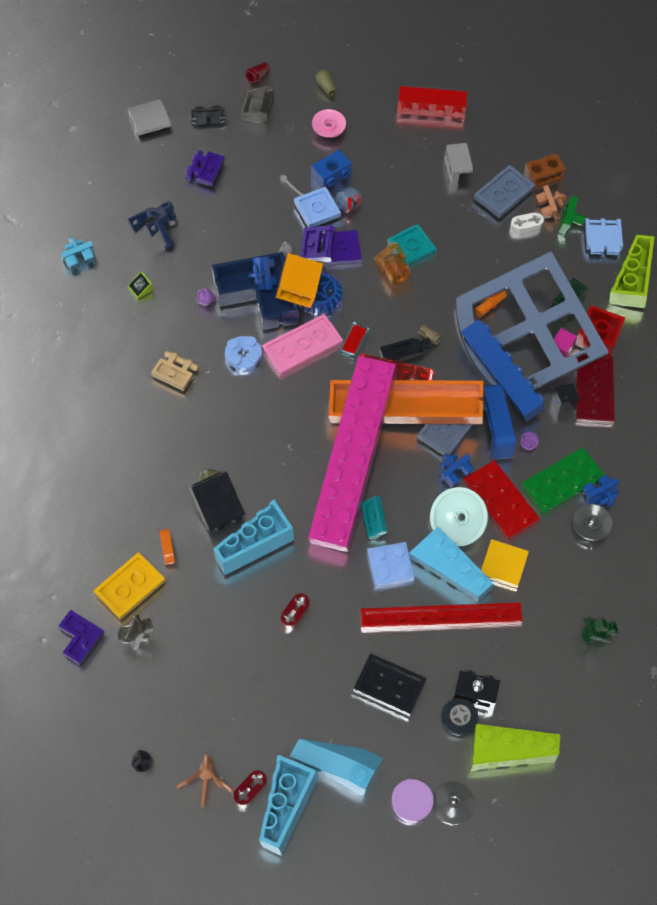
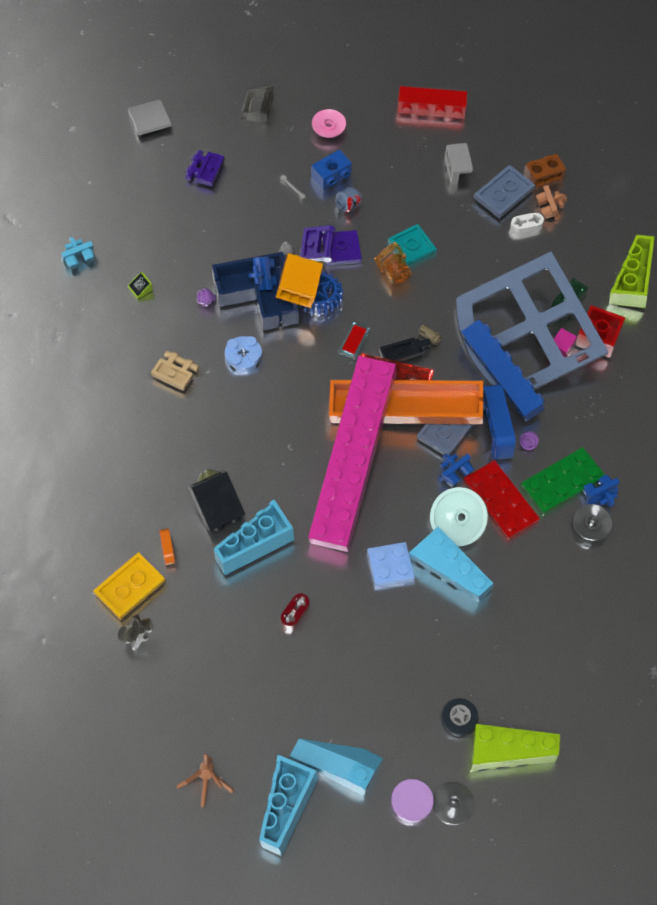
(85, 636): dark purple plate -> none
(141, 761): black plate -> none
(164, 214): dark blue piece -> none
(200, 114): black hinge -> none
(253, 792): dark red beam -> none
(256, 72): dark red cone -> none
(302, 344): bright pink tile -> none
(317, 207): light blue plate -> none
(326, 82): olive cone -> none
(374, 517): teal plate -> none
(389, 684): black plate -> none
(441, 616): red tile -> none
(484, 698): black brick -> none
(489, 303): orange axle -> none
(504, 563): yellow tile -> none
(565, 398): black brick -> none
(570, 216): green tile -> none
(595, 391): dark red tile -> none
(599, 630): dark green hips -> none
(603, 236): light blue plate -> none

